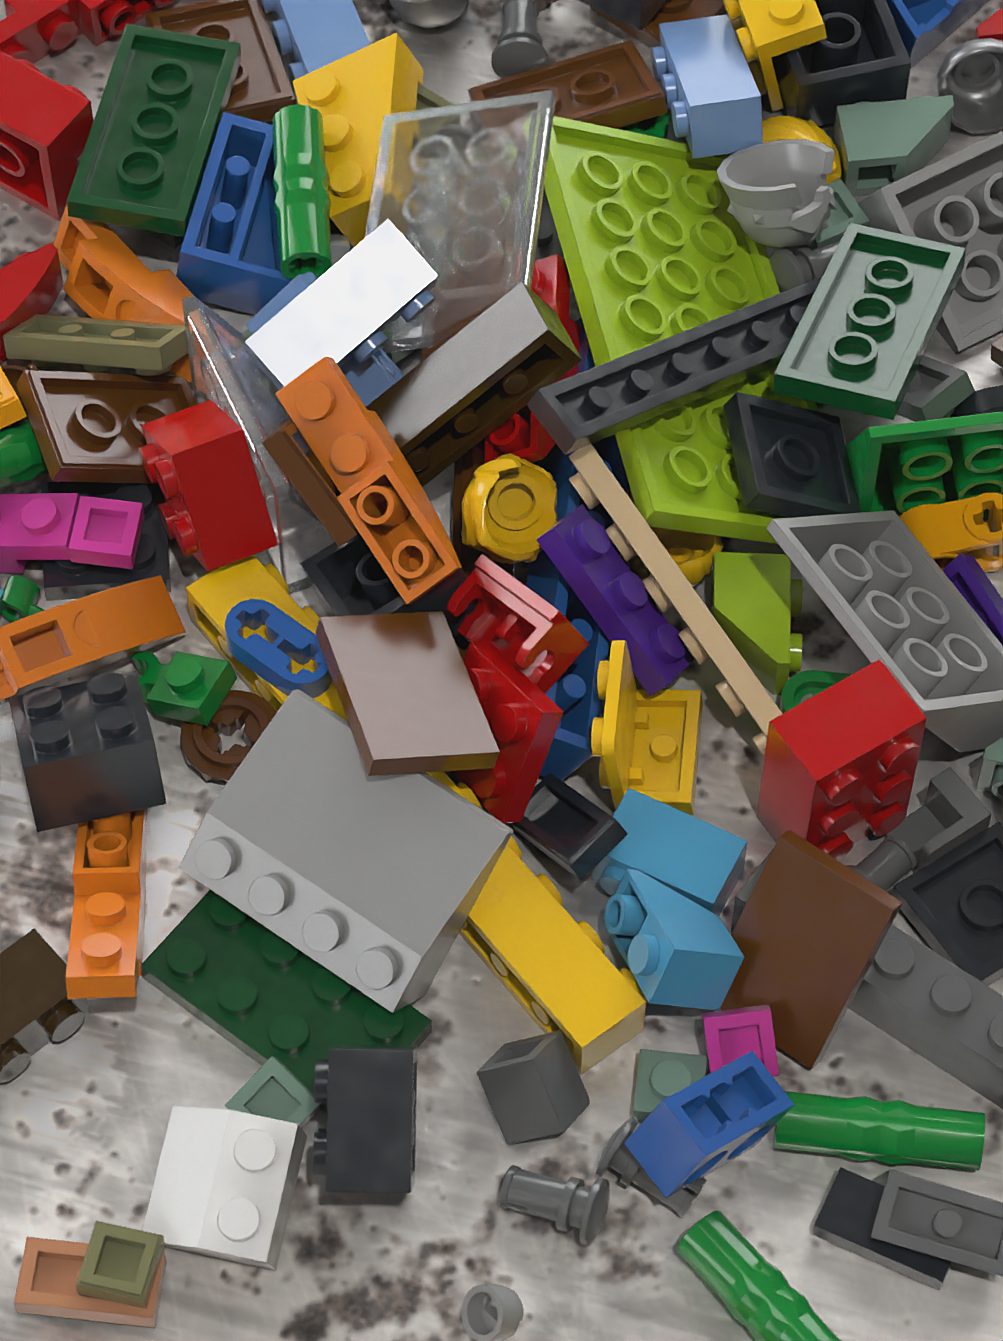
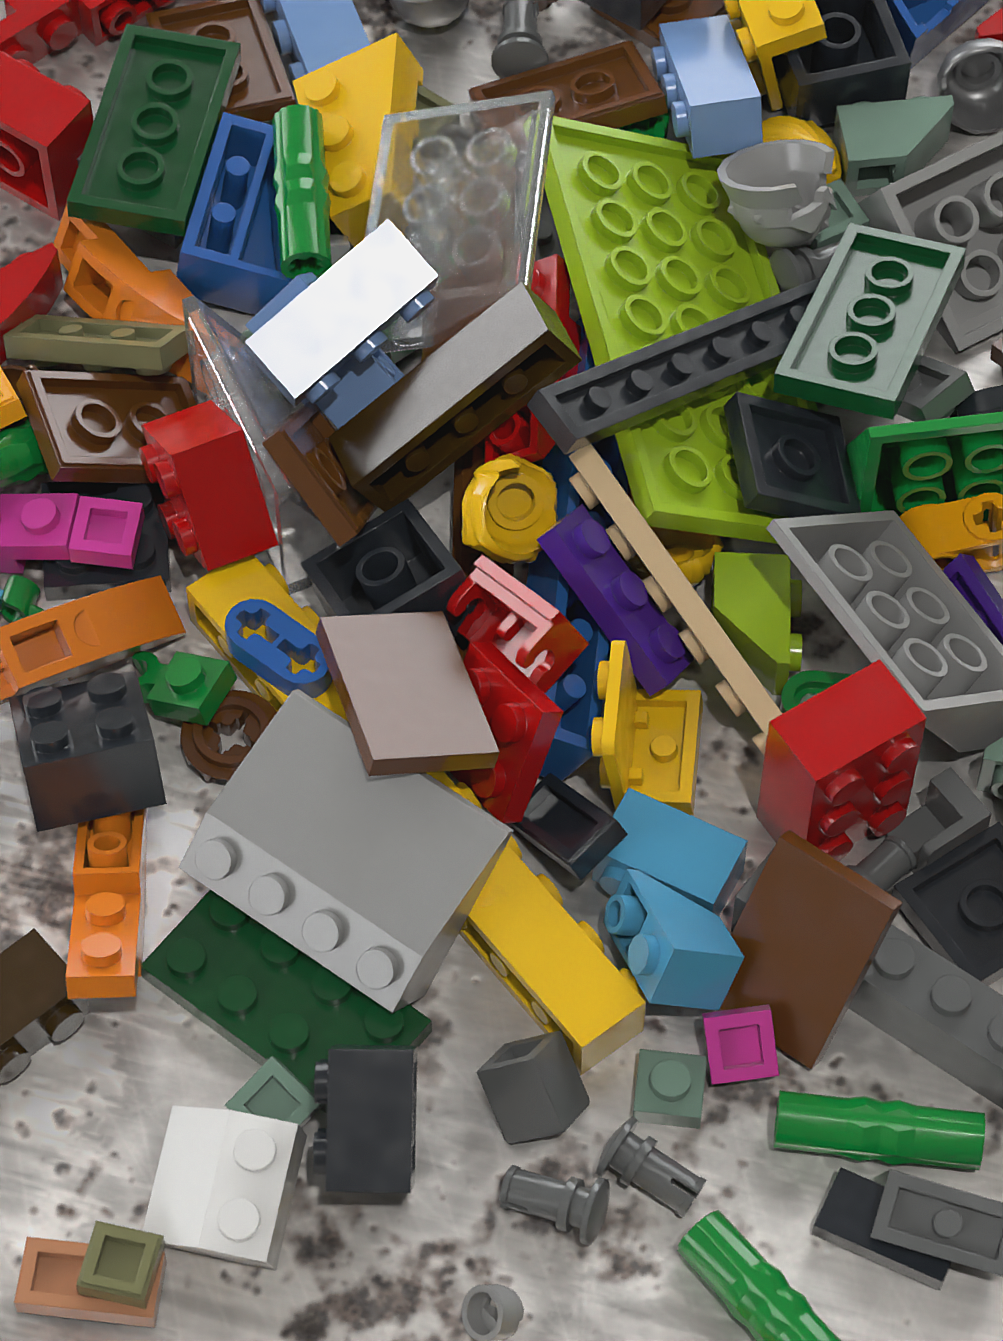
(372, 478): orange slope -> none
(708, 1123): blue brick -> none

